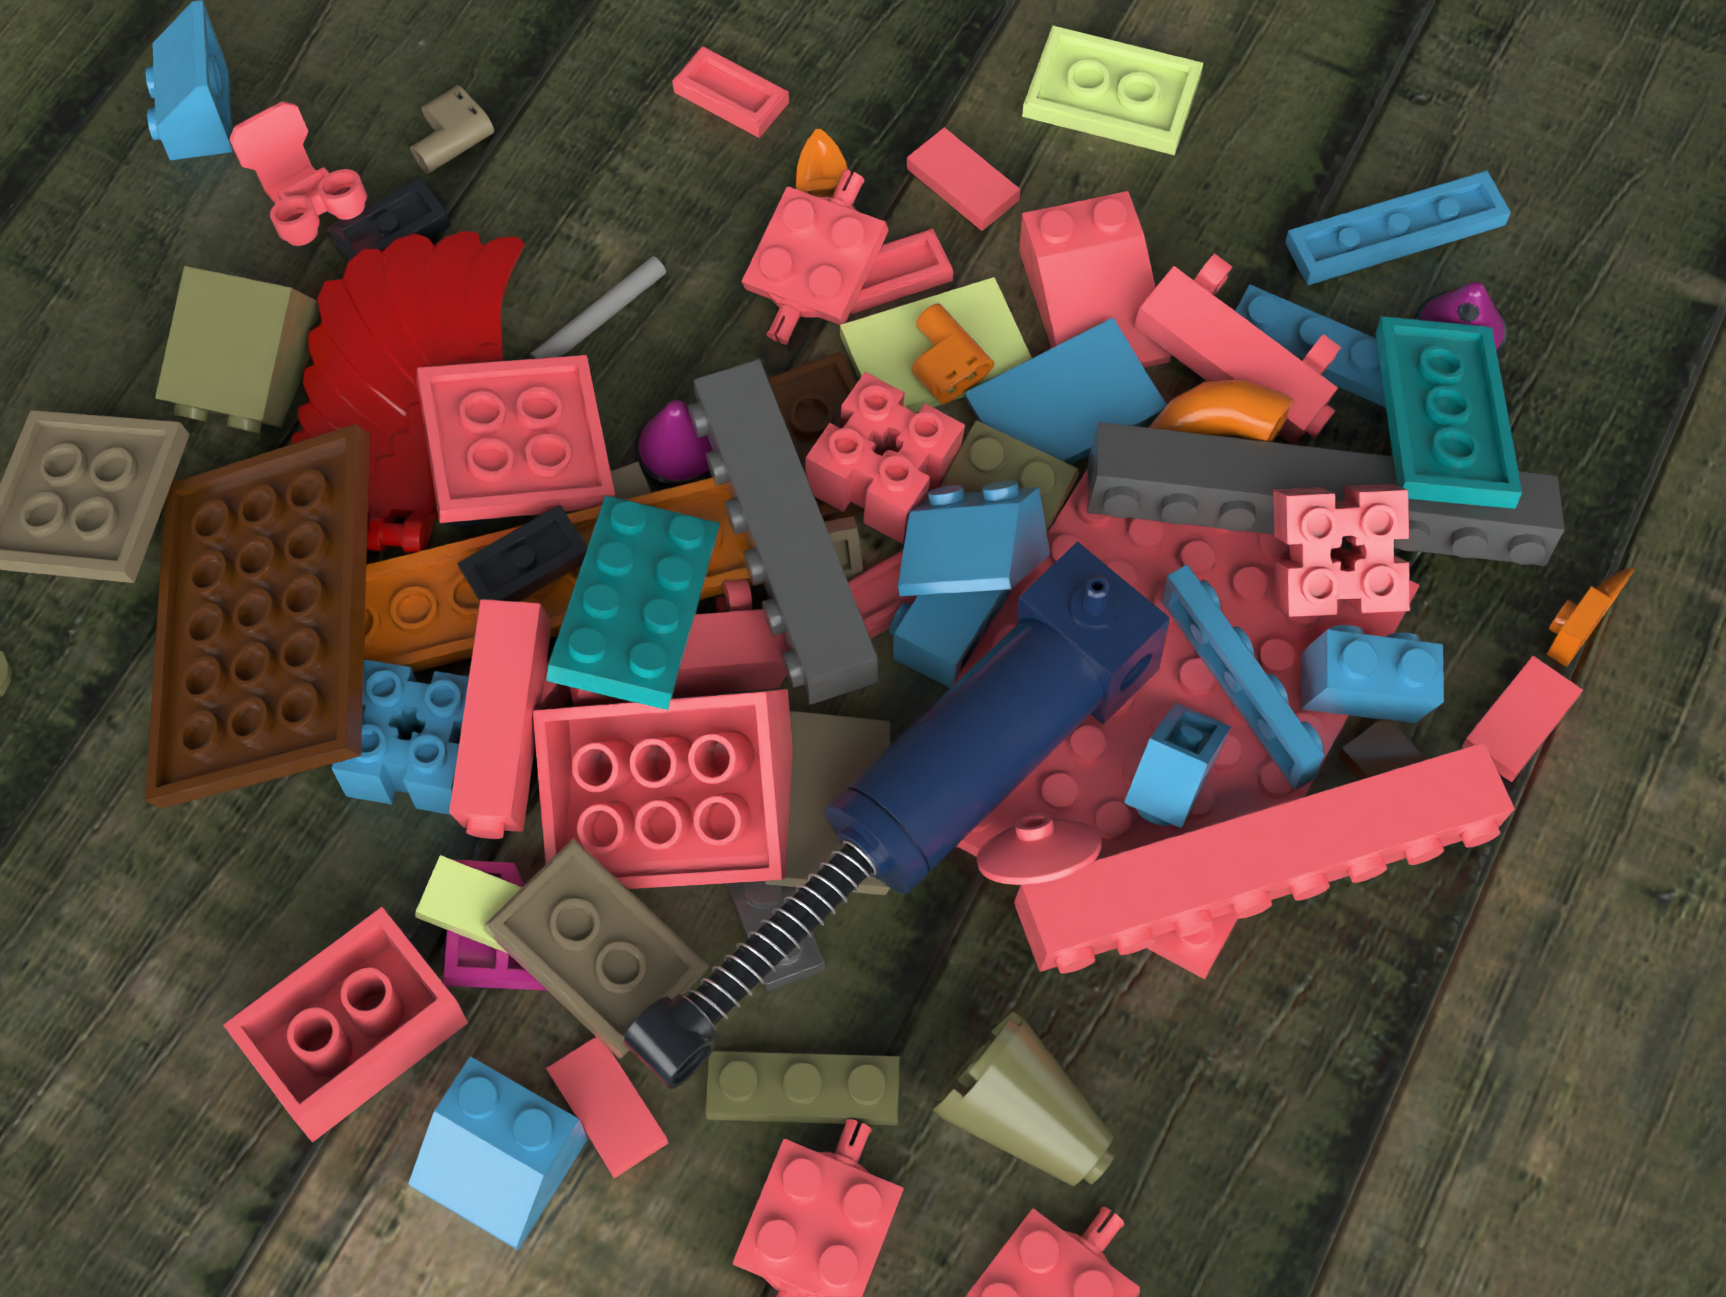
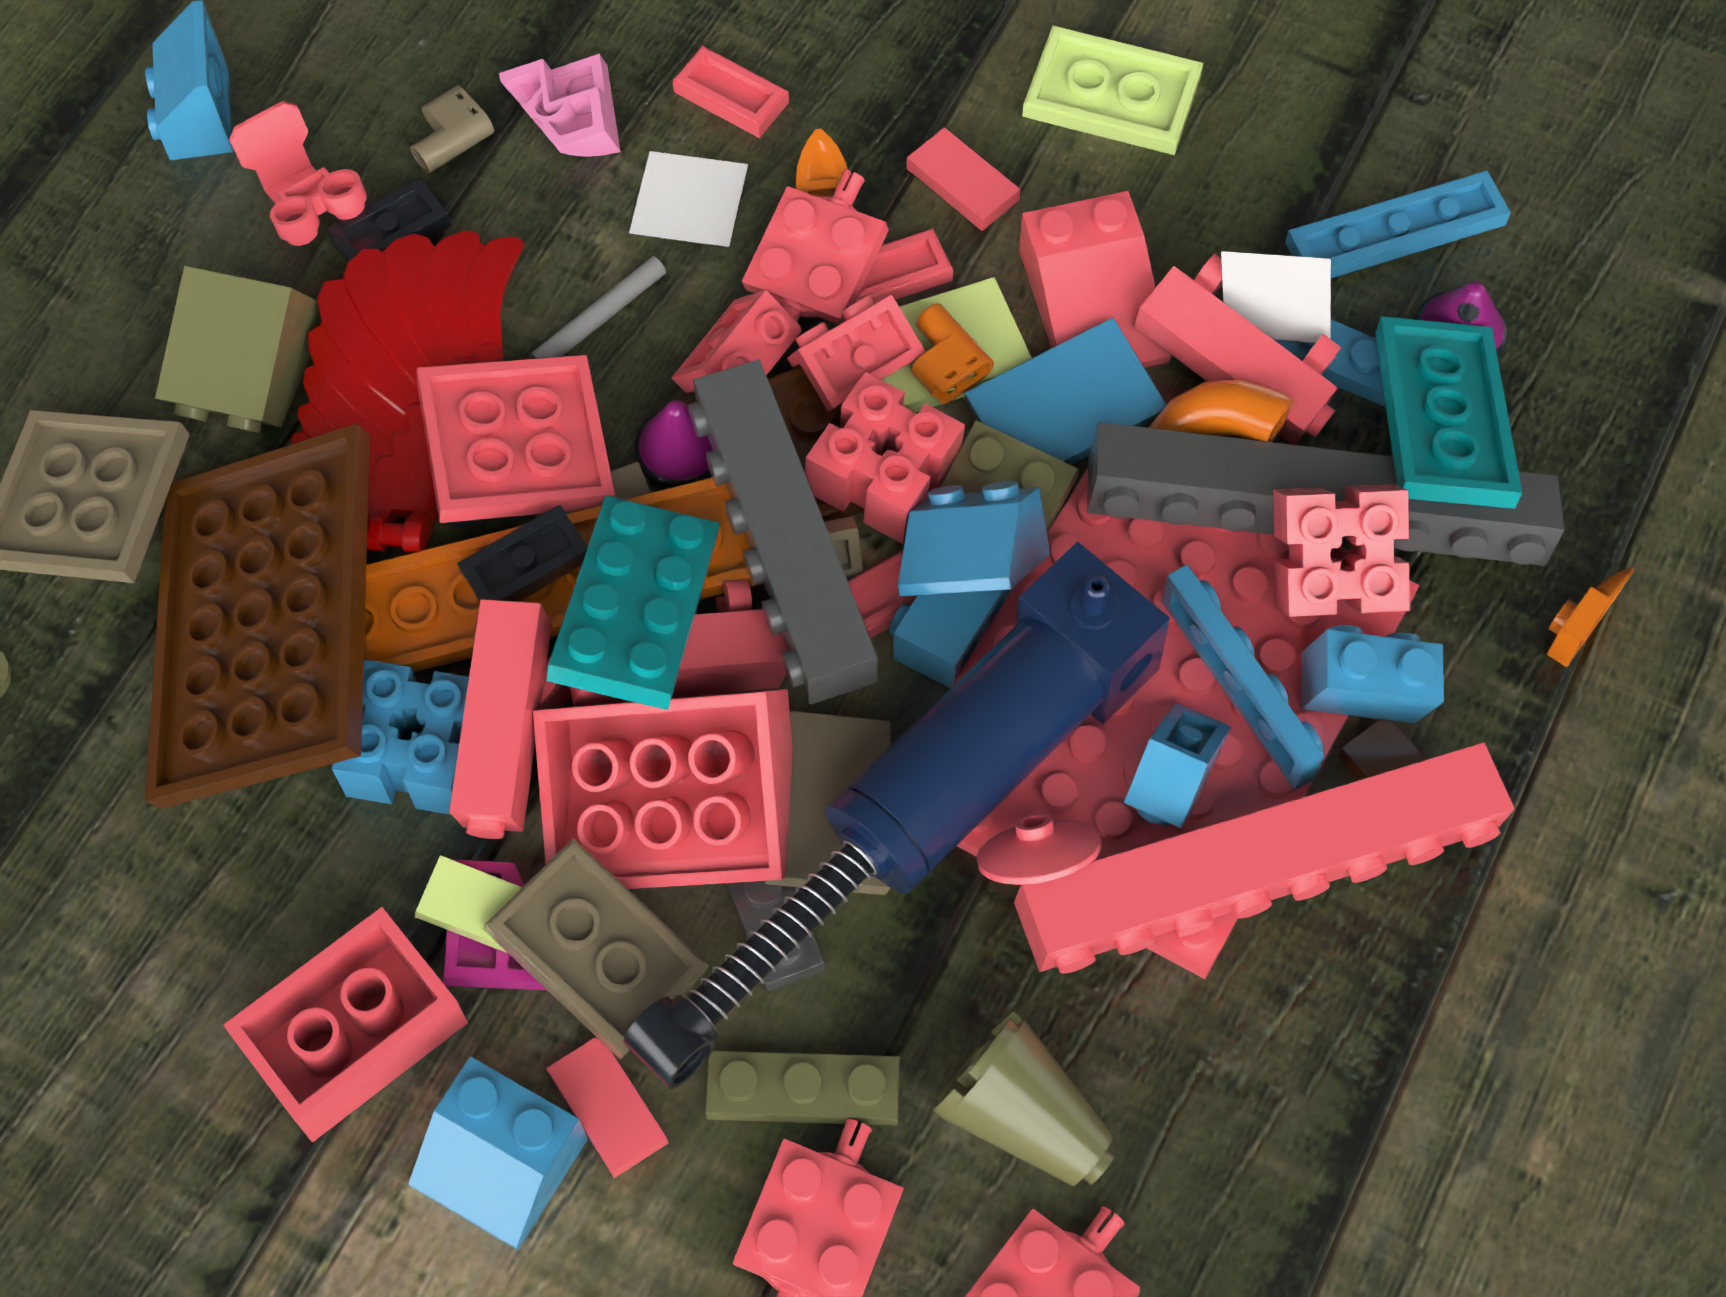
(568, 104): none -> bright pink slope
(688, 198): none -> white sticker
(747, 331): none -> coral bracket
(870, 341): none -> coral bracket
(1280, 293): none -> white sticker
(1524, 716): coral tile -> none

